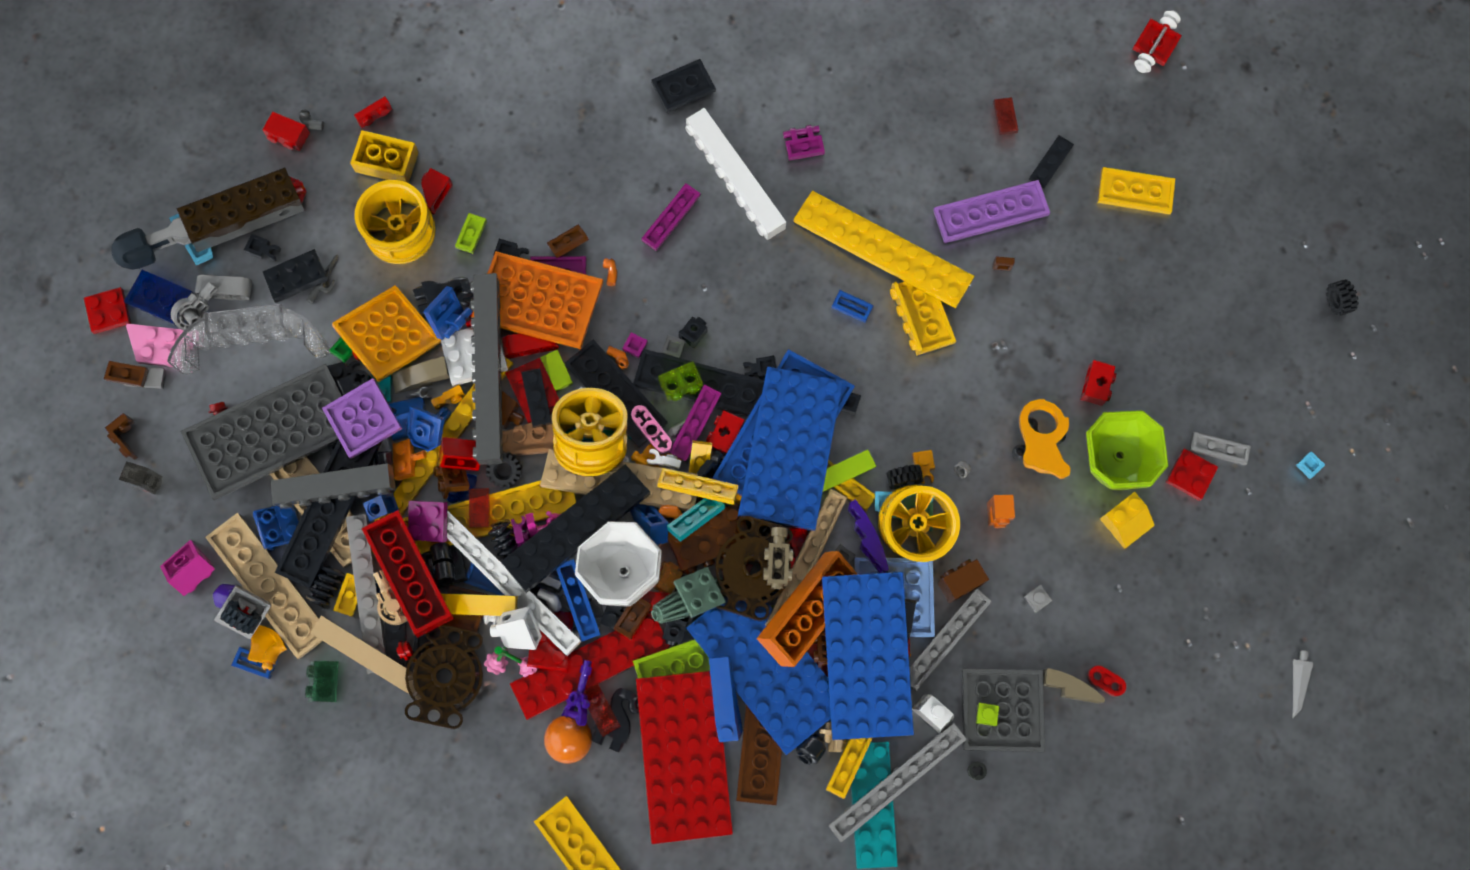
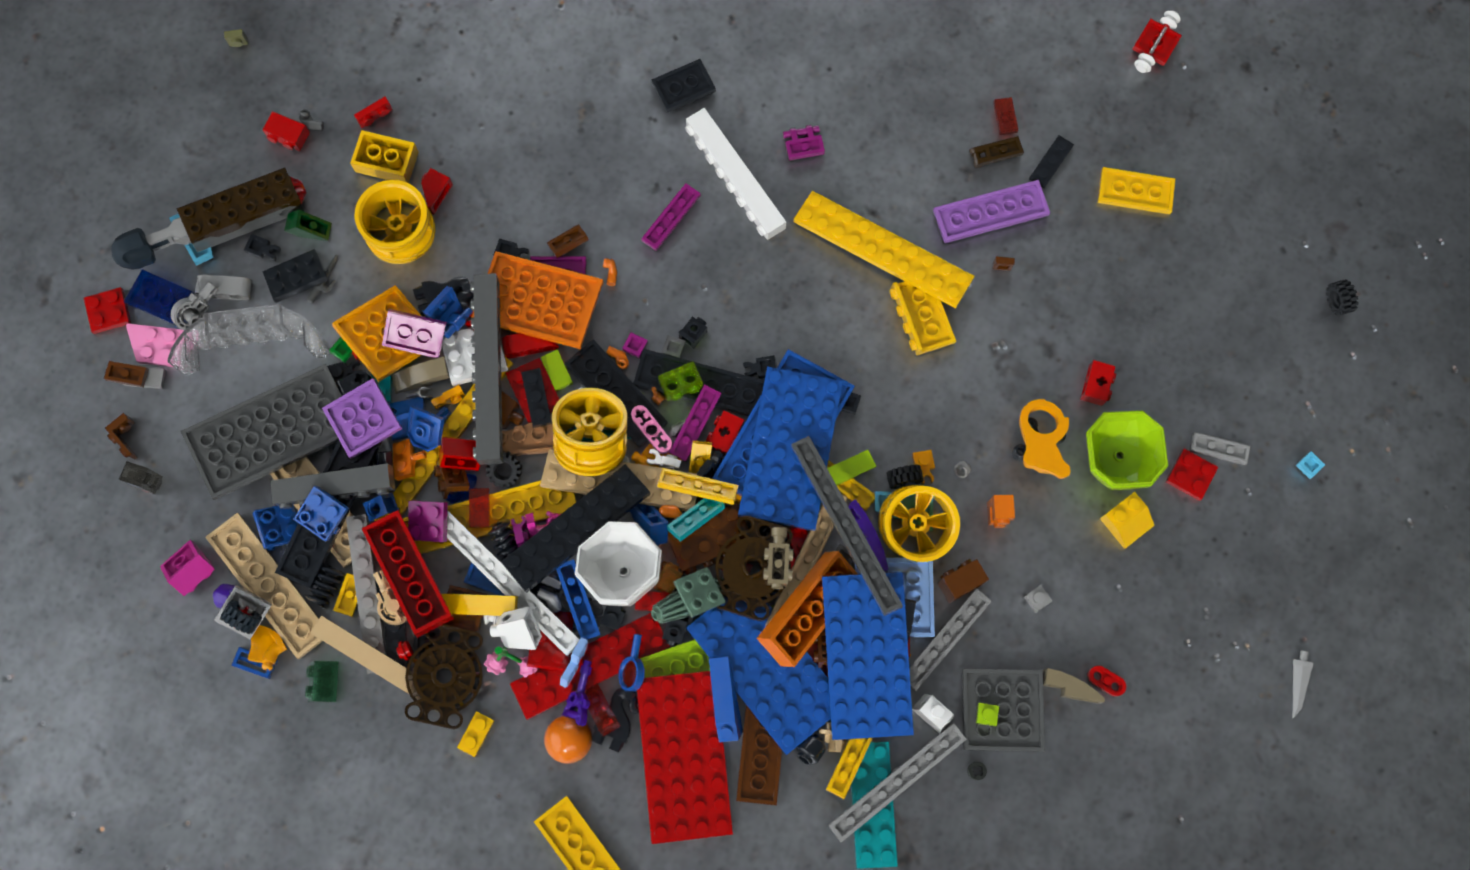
(217, 408): red plate -> none
(236, 38): none -> olive plate
(307, 226): none -> dark green slope
(321, 513): none -> blue plate
(413, 333): none -> tile
(445, 564): black plate -> none
(471, 233): lime plate -> none
(475, 734): none -> yellow plate
(572, 667): none -> light blue tile
(632, 618): reddish brown plate -> none
(632, 669): none -> blue piece
(657, 396): none -> dark orange hand
(847, 526): none -> dark grey plate
(849, 312): blue tile -> none
(996, 151): none -> dark brown plate

